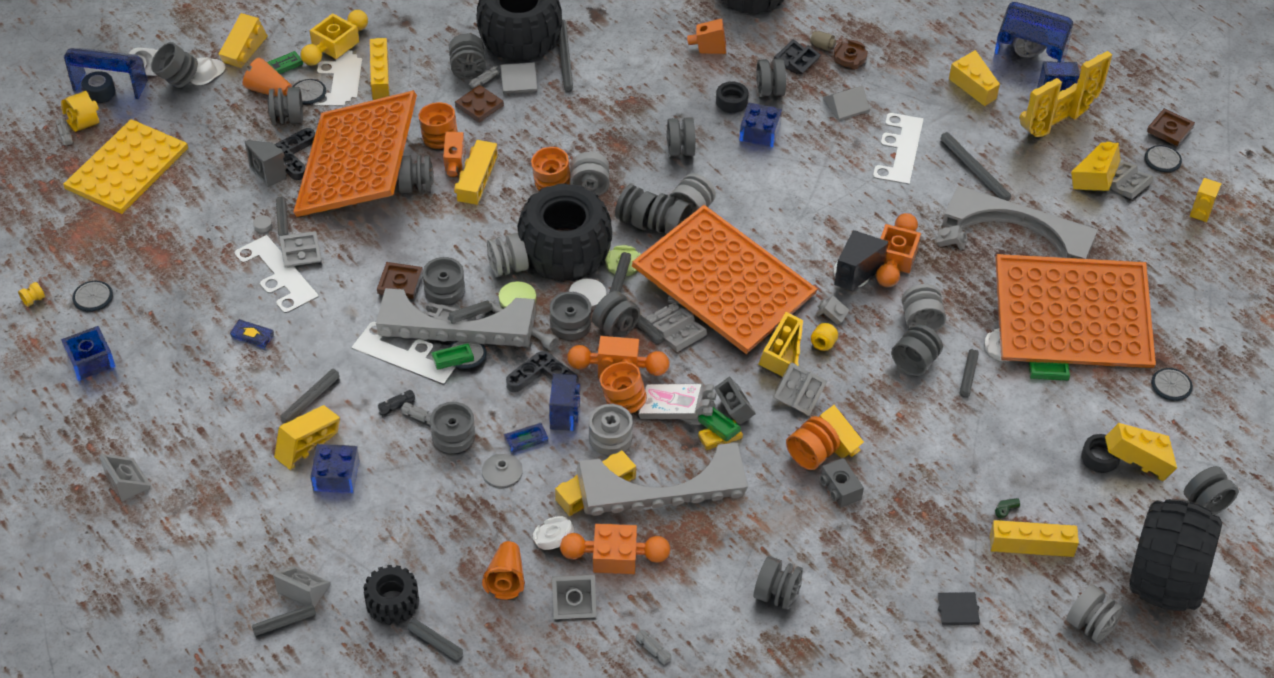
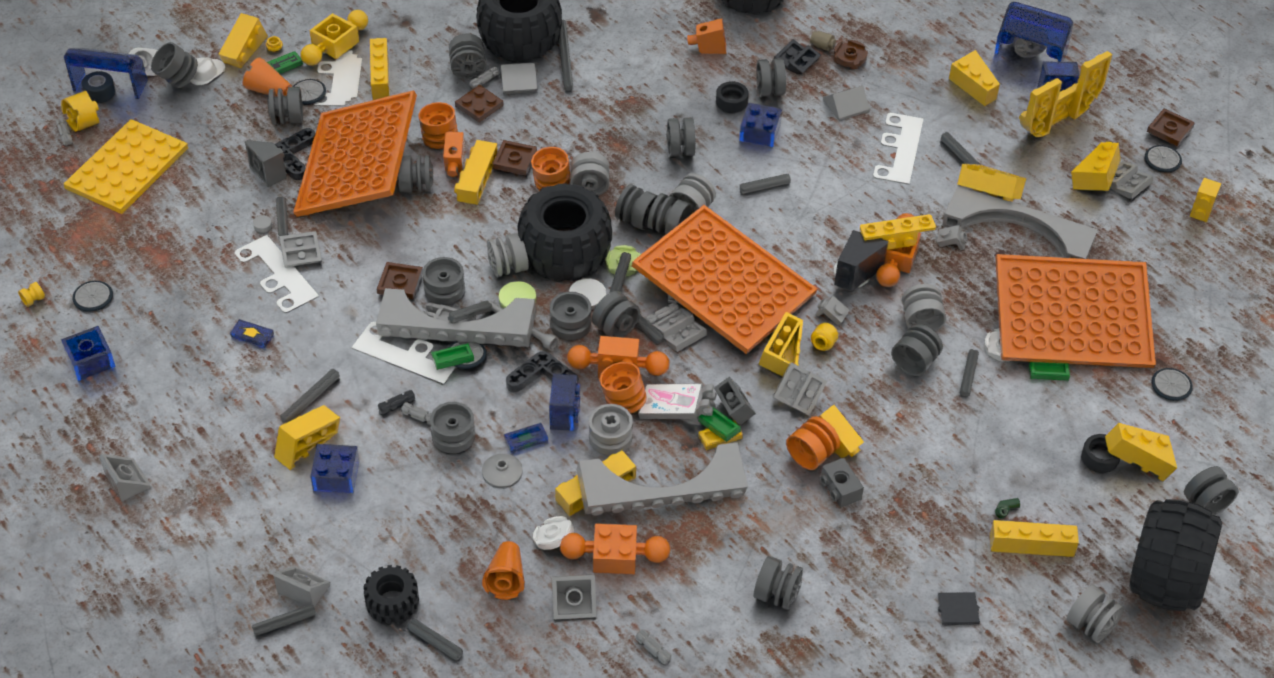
(274, 43): none -> yellow plate
(514, 157): none -> reddish brown plate
(765, 183): none -> dark grey axle
(898, 232): none -> yellow bracket
(991, 181): none -> yellow wedge

